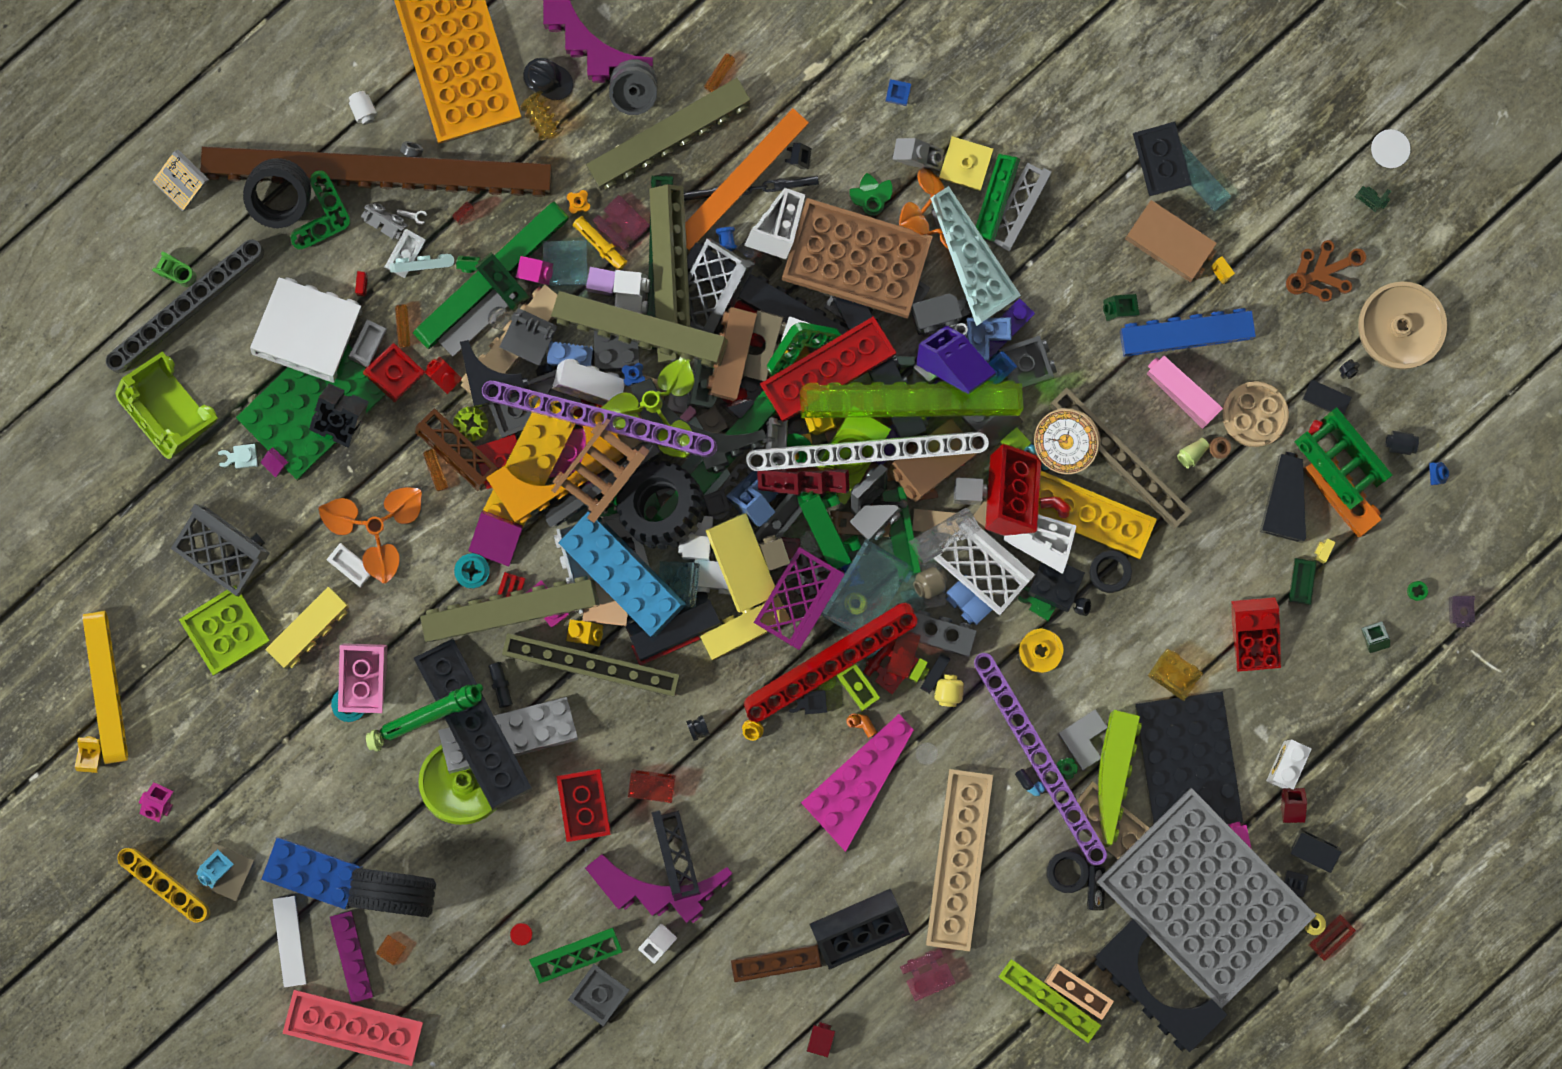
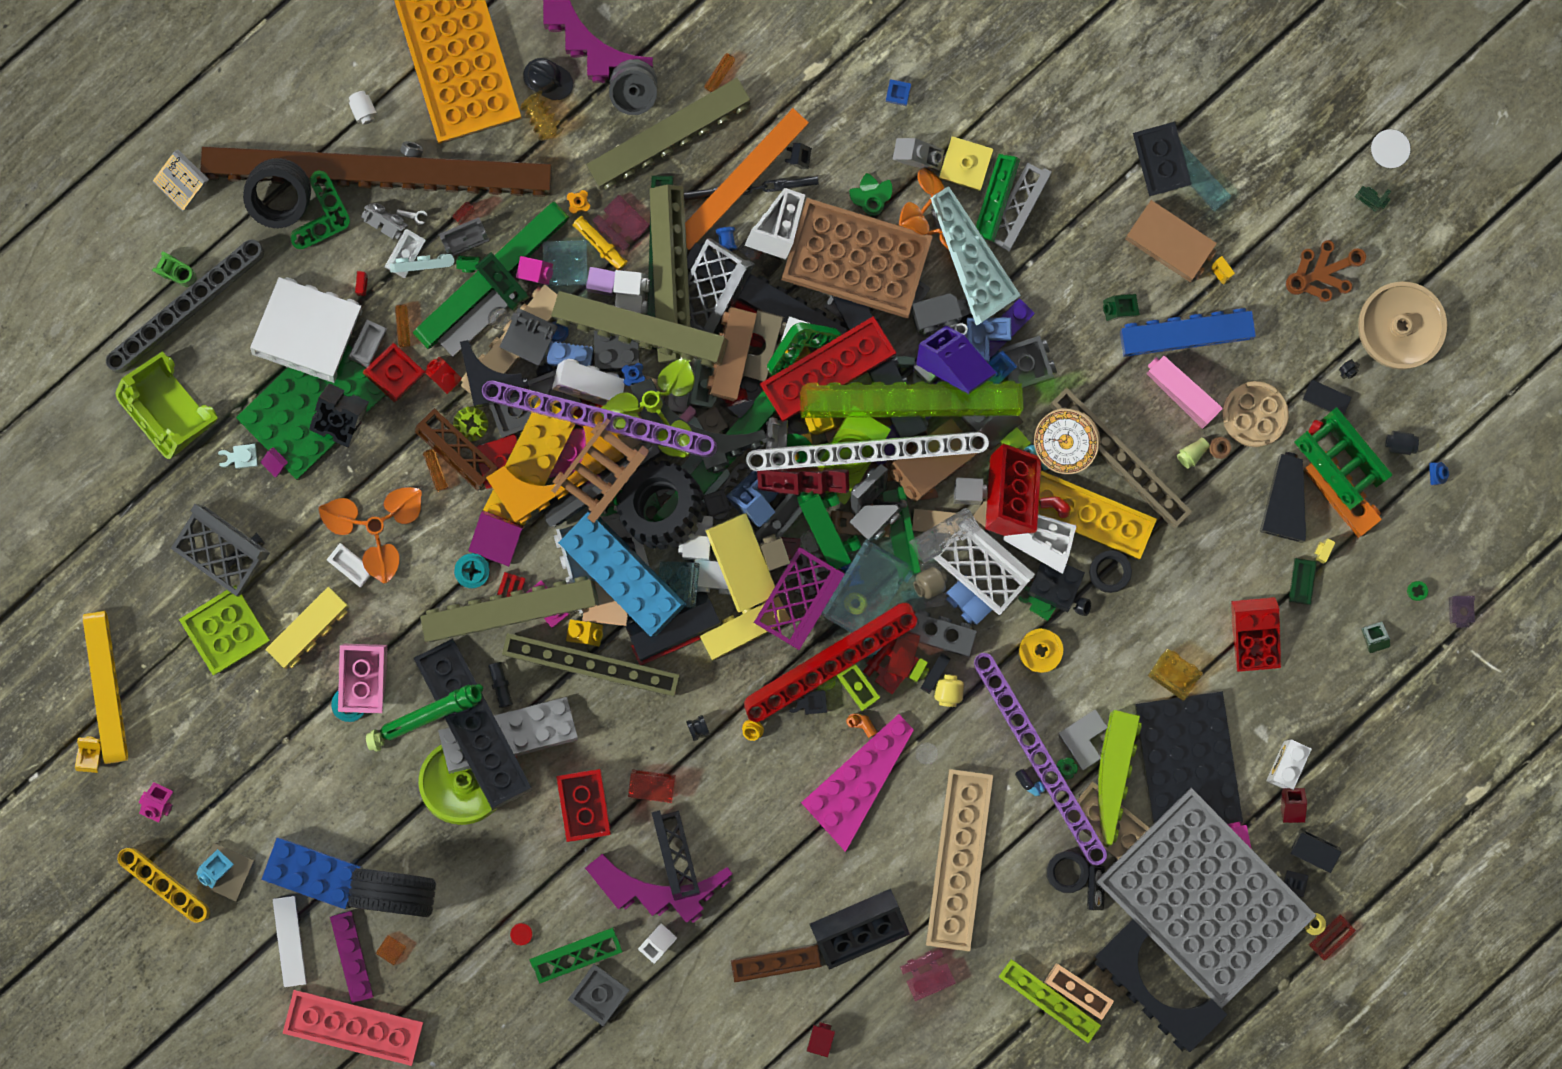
(464, 237): none -> flat silver hinge
(561, 333): none -> blue plate

